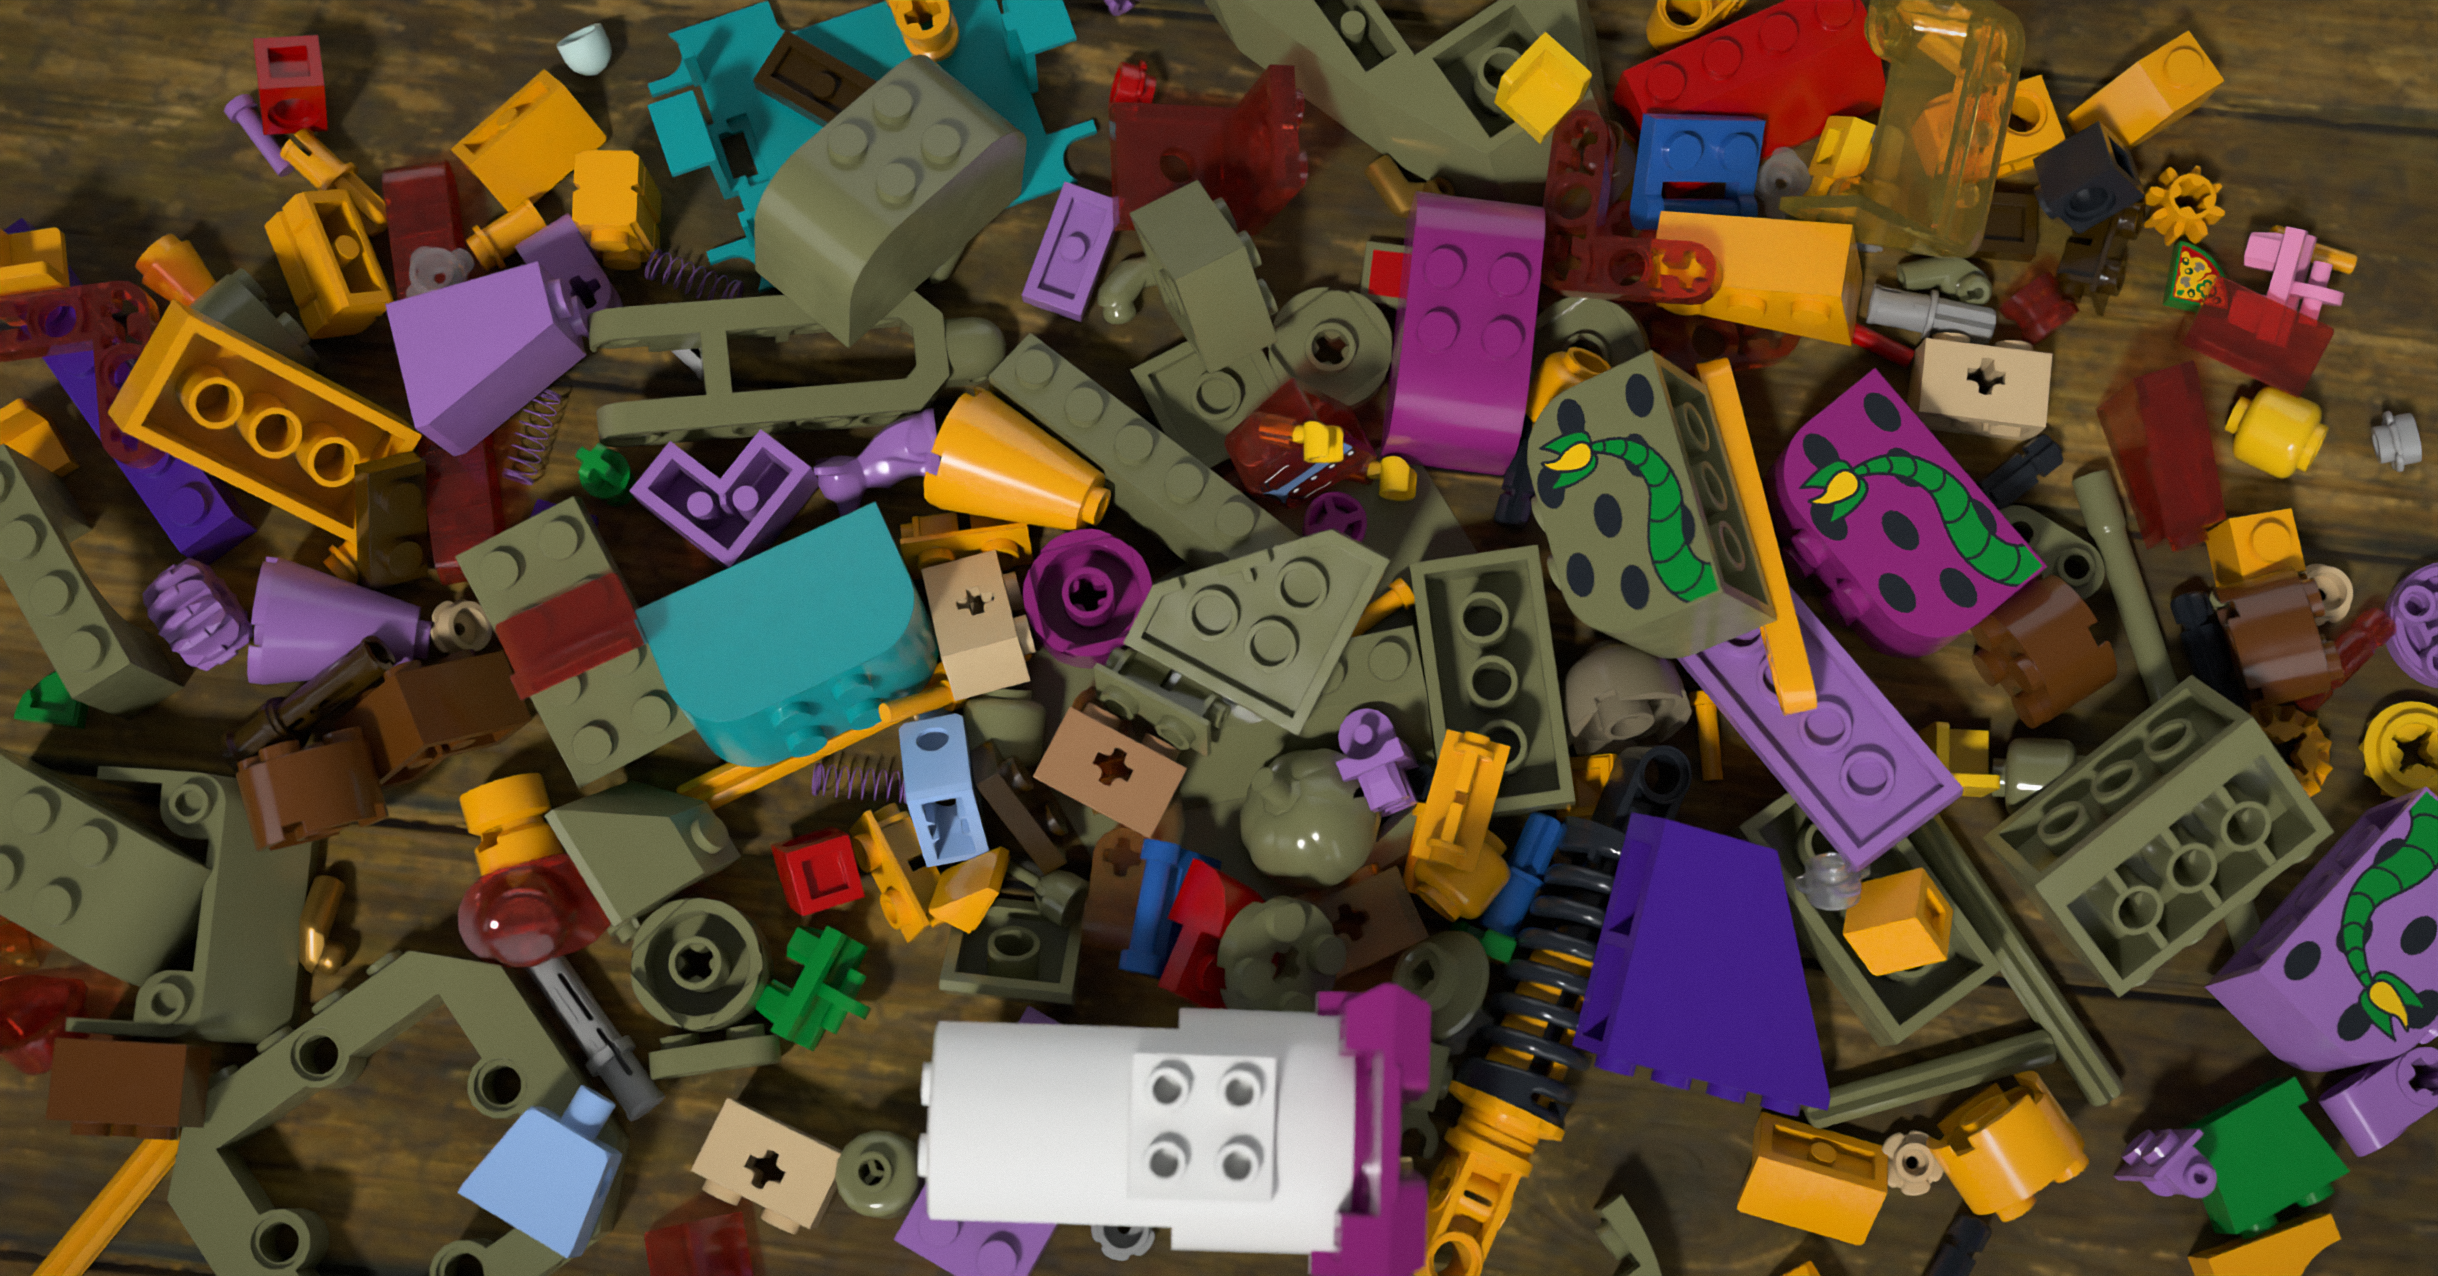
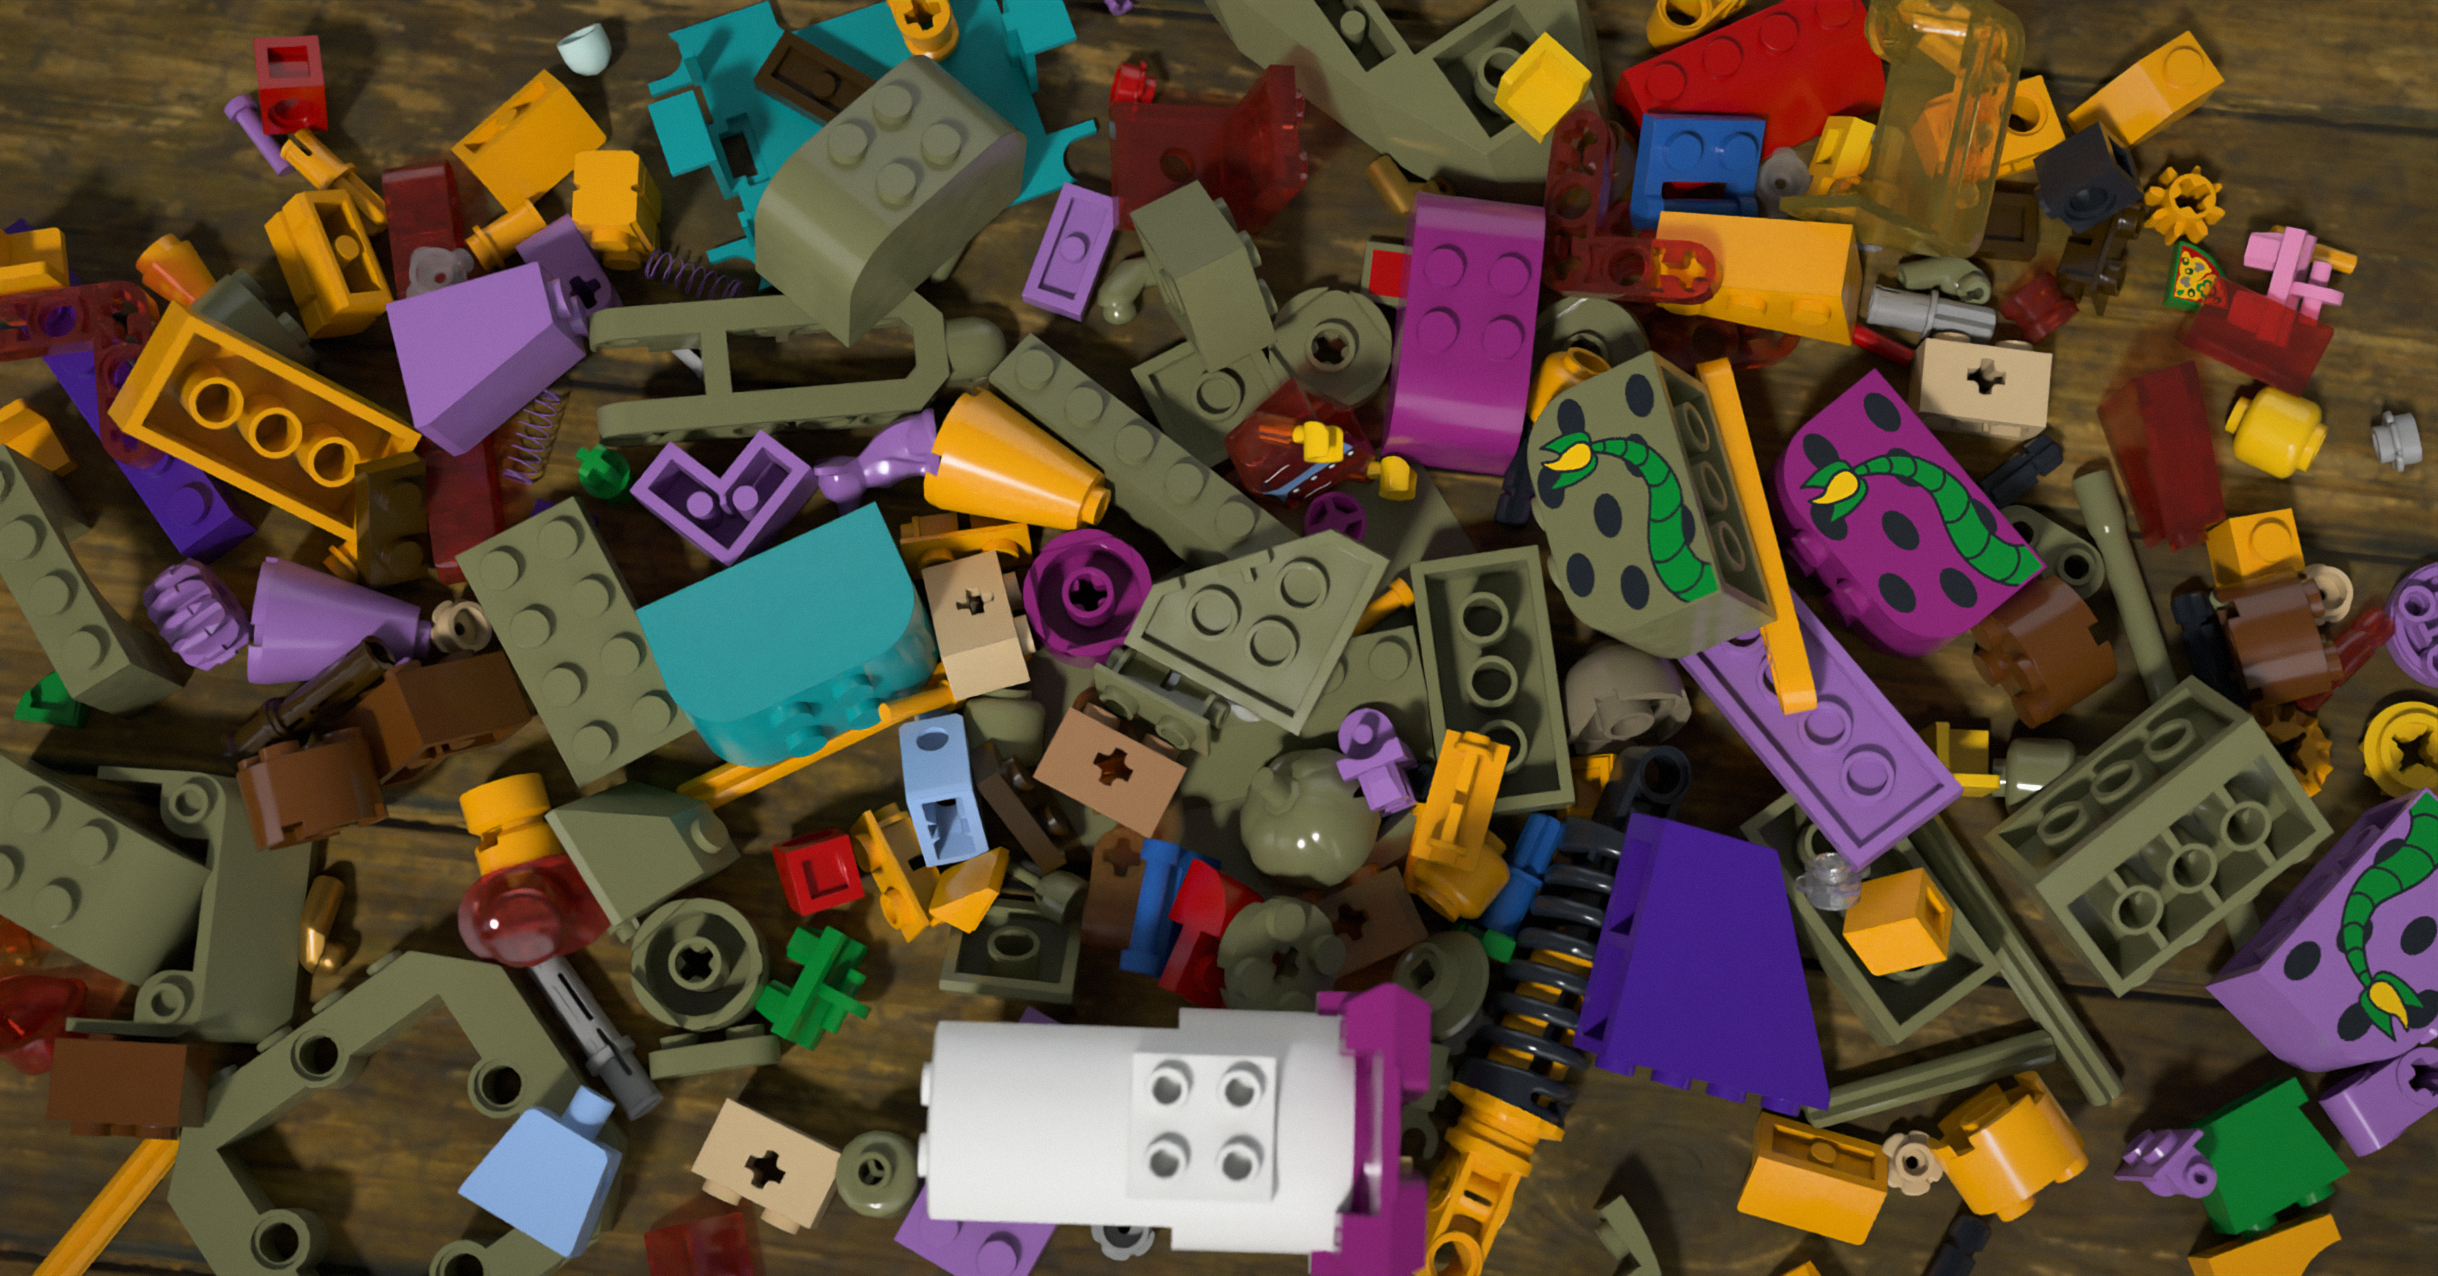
(570, 634): clear red panel -> none
(817, 775): medium lavender piece -> none
(1708, 735): light orange piece -> none

